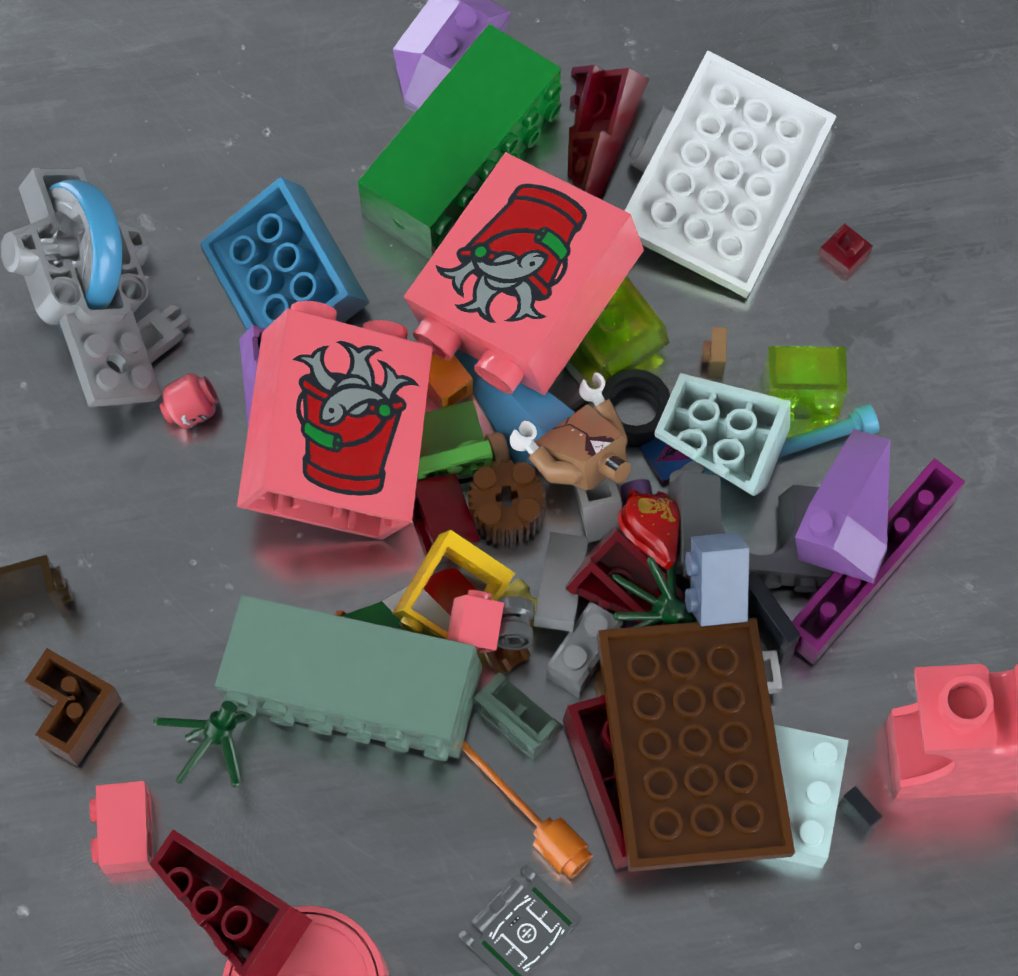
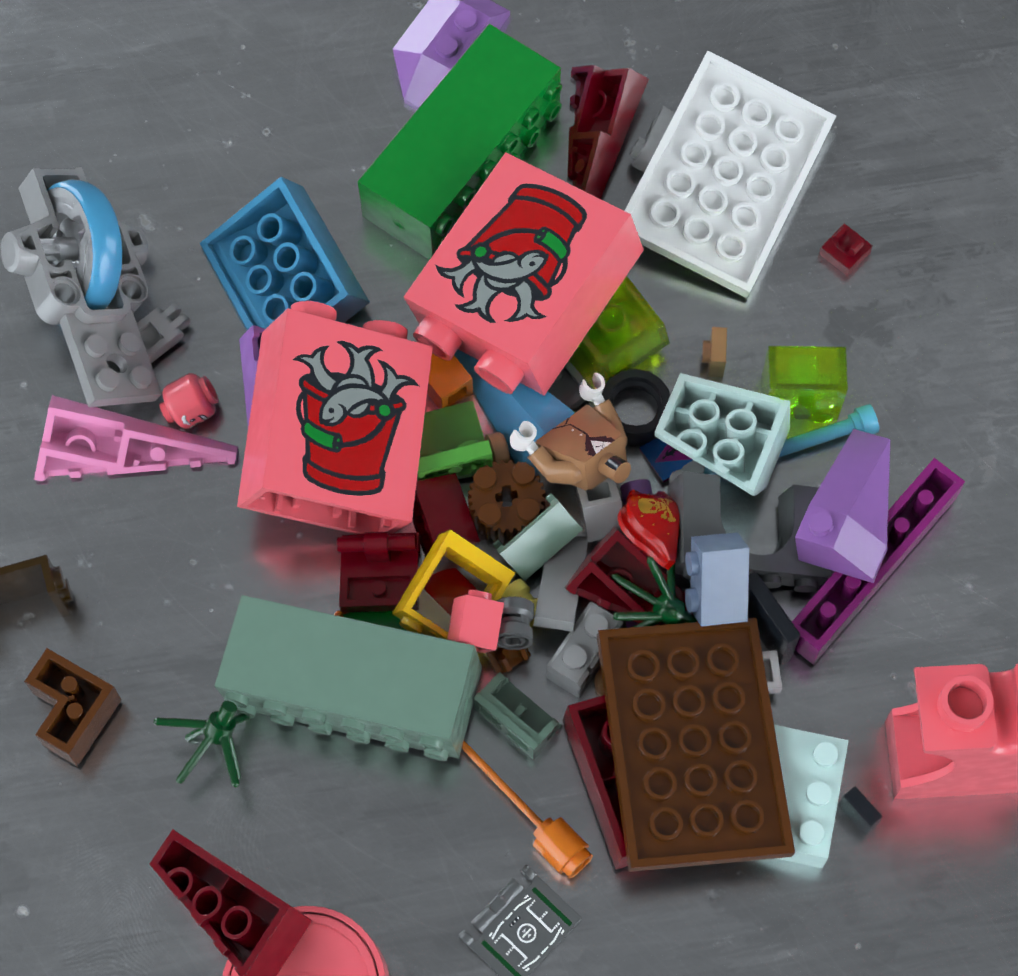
(98, 440): none -> bright pink wedge
(123, 827): coral brick -> none
(376, 570): none -> dark red plate
(539, 539): none -> sand green hinge

